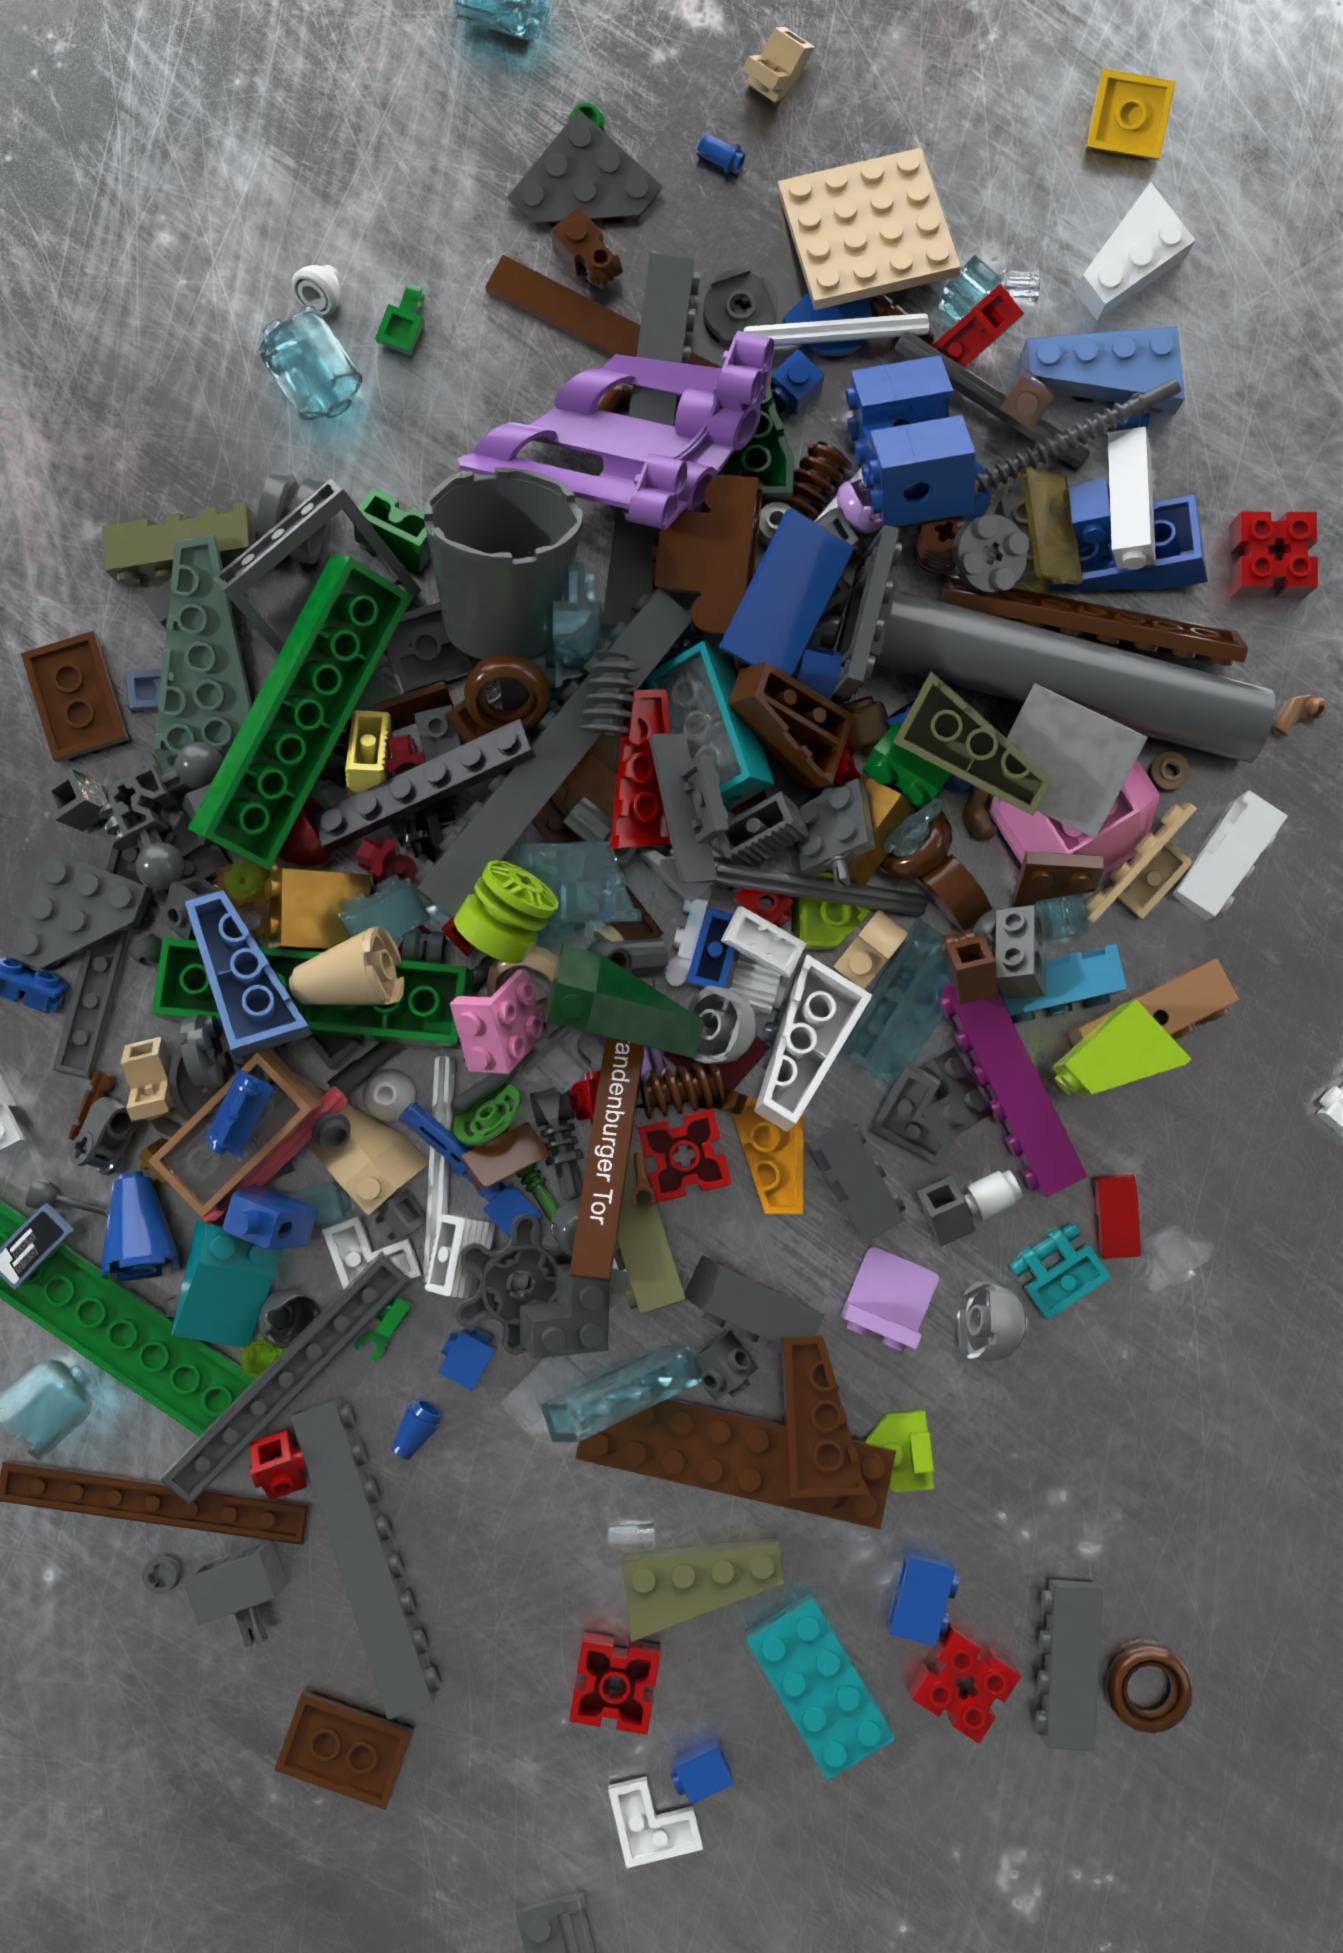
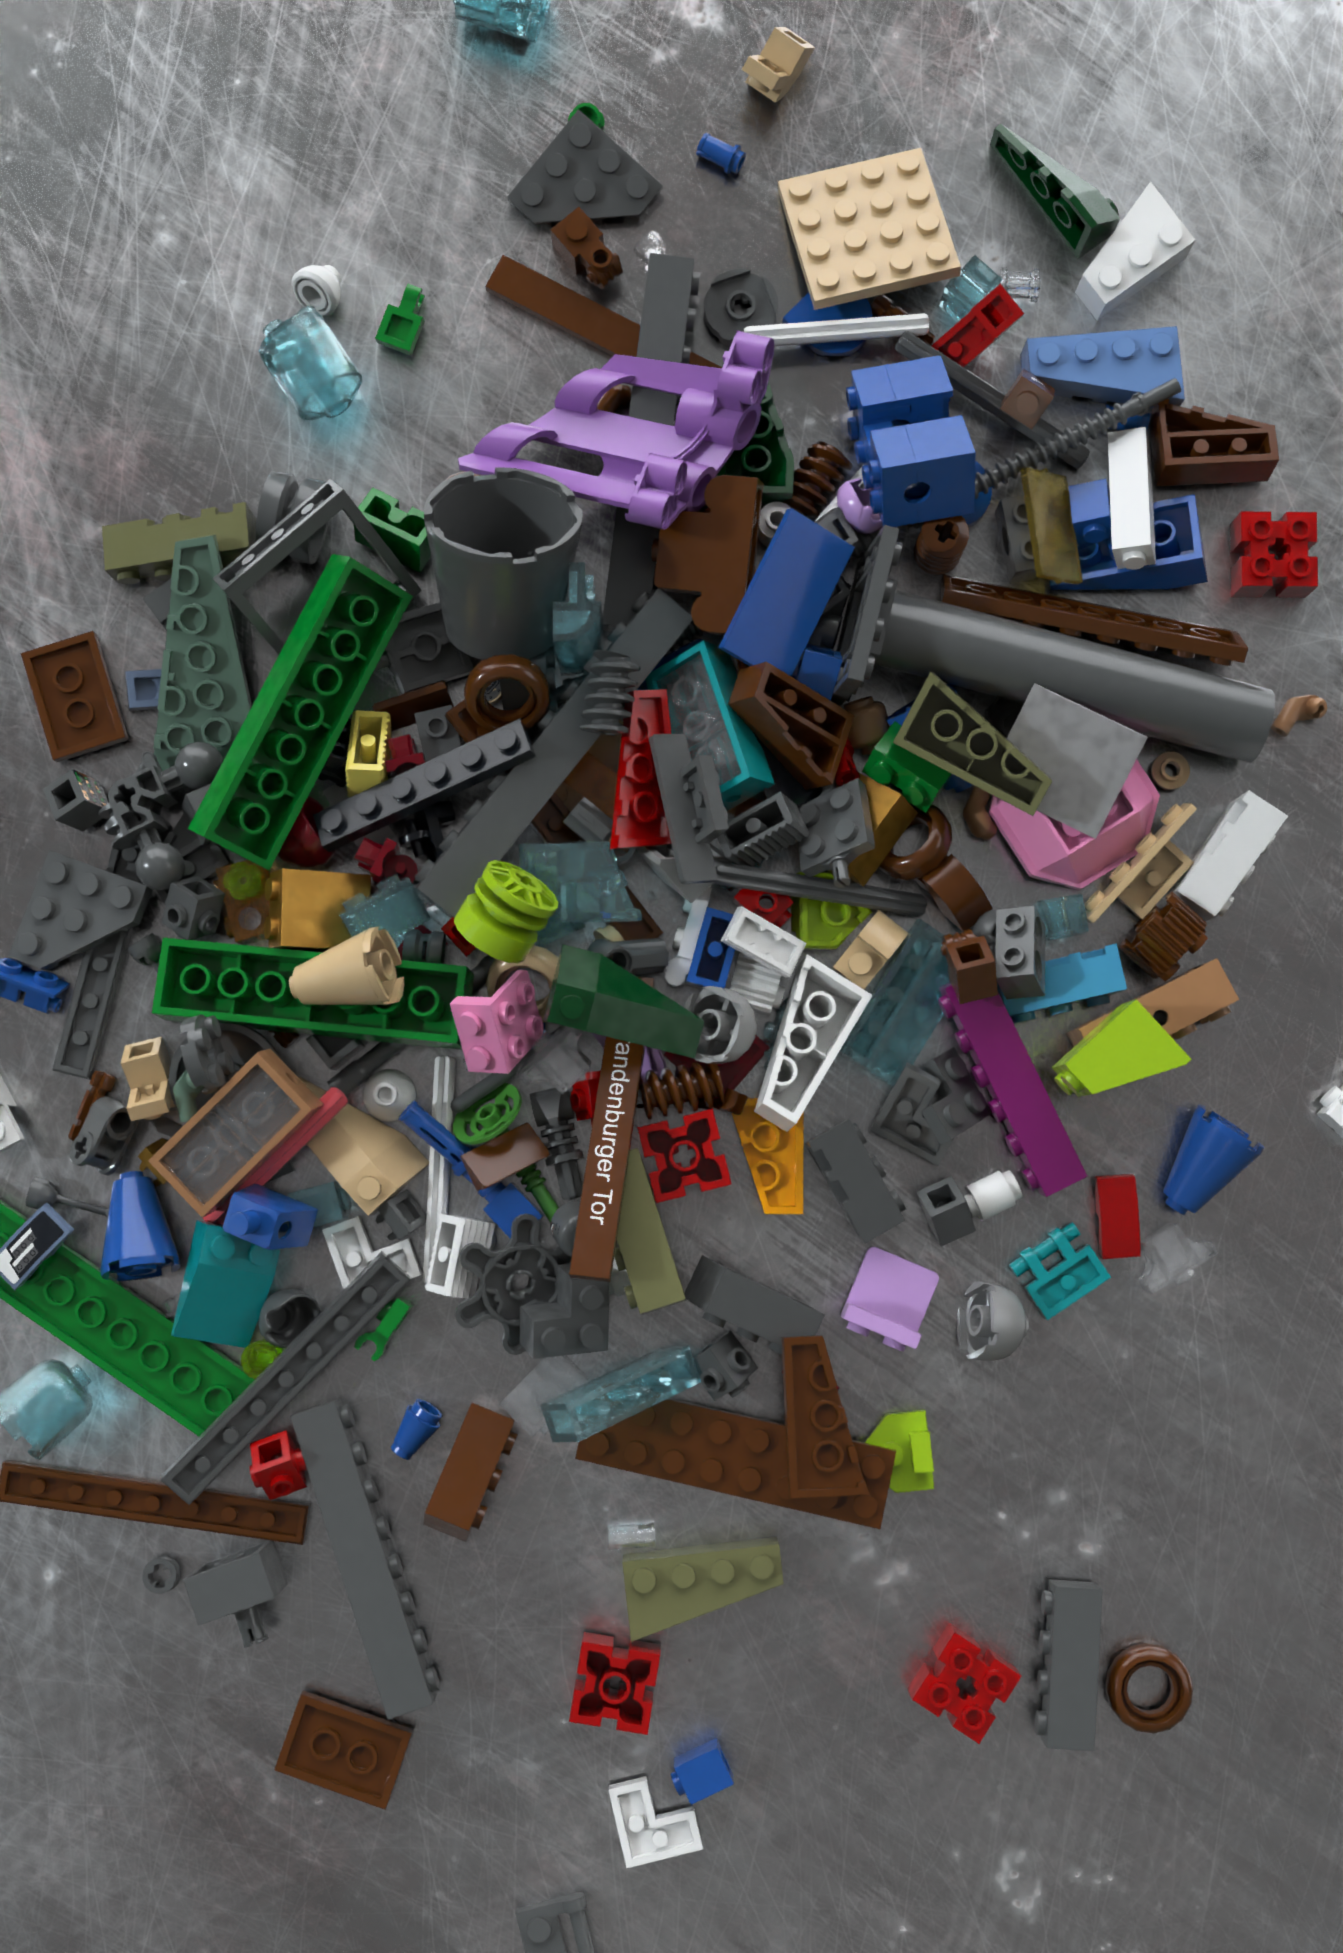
(185, 1095): none -> sand green arm
(238, 1114): blue hinge -> none
(246, 990): medium blue wedge -> none
(331, 1131): dark grey plate -> none
(467, 1356): blue brick -> none
(470, 1472): none -> reddish brown wedge
(642, 1179): reddish brown hand -> none
(649, 243): none -> clear hinge
(796, 382): blue brick -> none
(819, 1686): teal brick -> none
(914, 826): clear light blue piece -> none
(922, 1599): blue brick -> none
(1010, 550): dark grey plate -> none
(1055, 876): reddish brown wing -> none
(1065, 199): none -> dark green wedge
(1130, 114): yellow hinge -> none
(1165, 937): none -> reddish brown brick
(1207, 1161): none -> blue cone
(1209, 448): none -> reddish brown wedge

